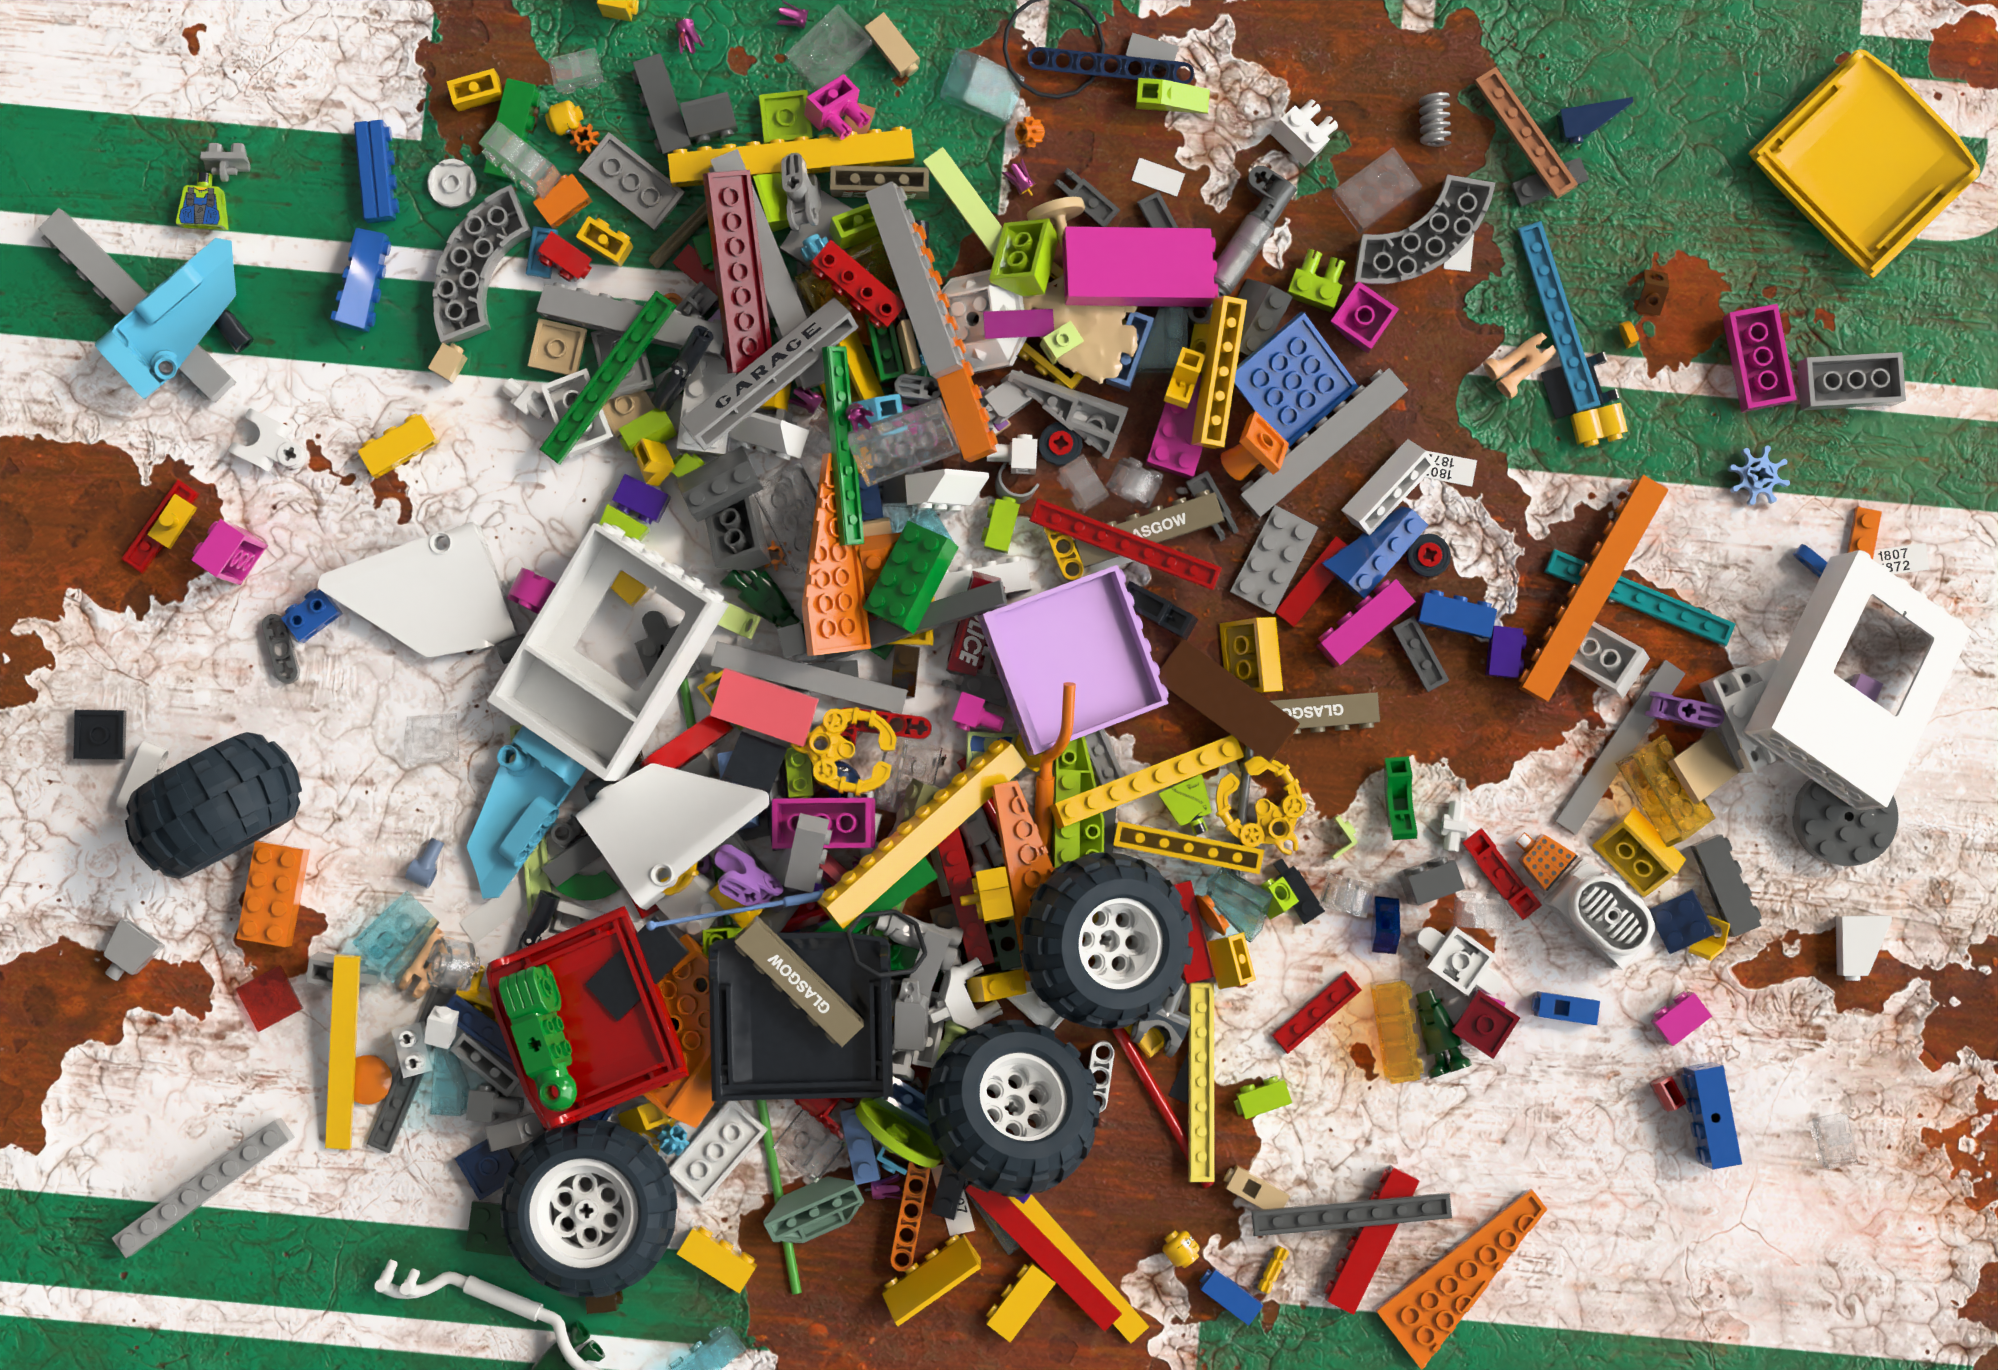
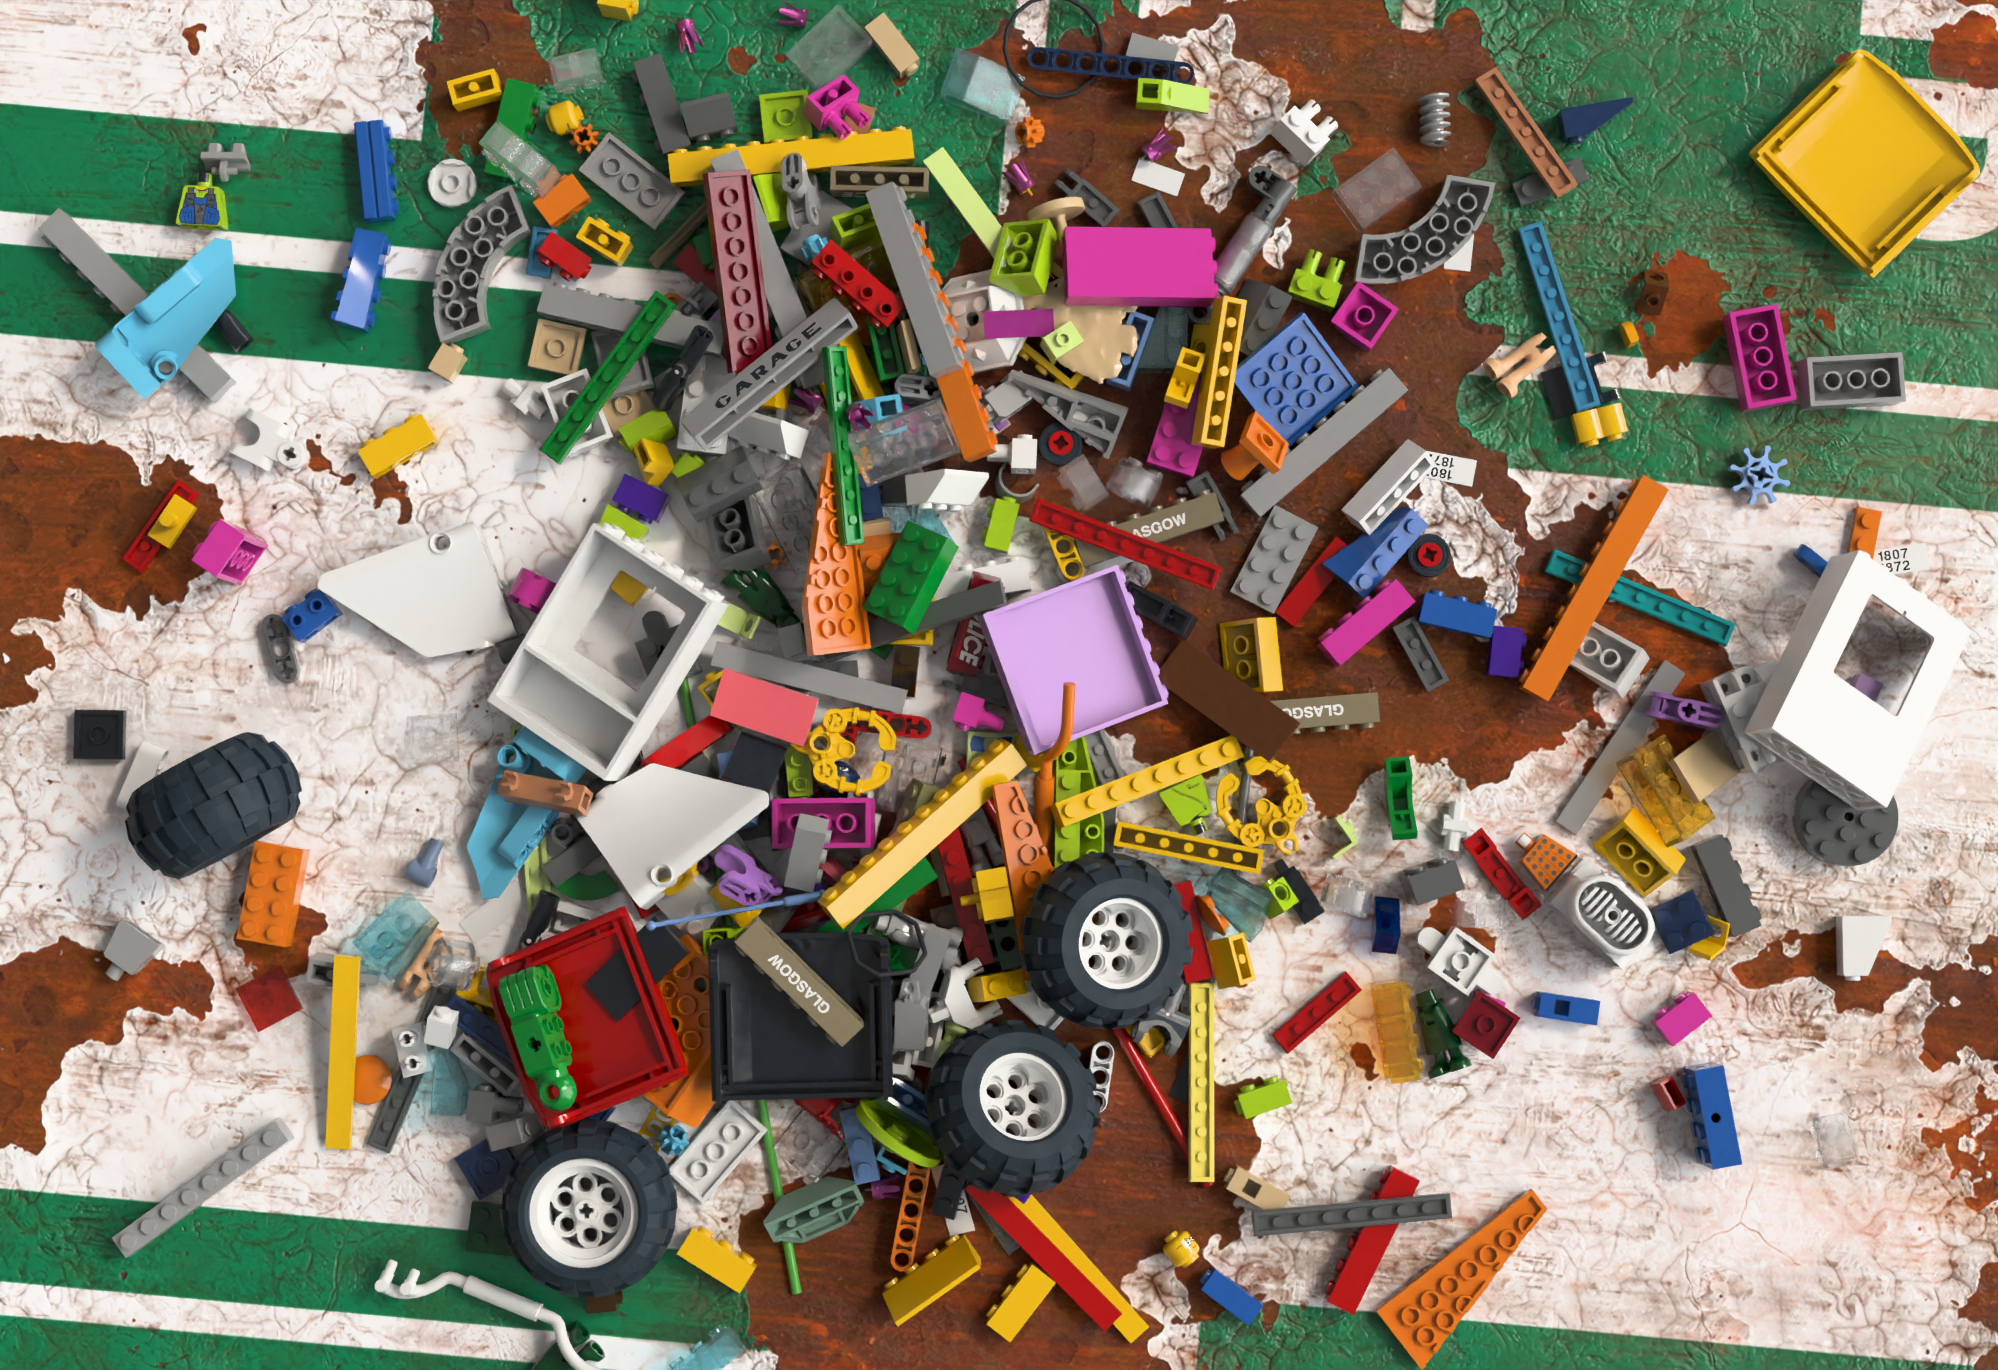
(544, 793): none -> nougat brick
(642, 1117): yellow slope -> none
(1153, 149): none -> flat silver piece
(1273, 1269): yellow axle -> none

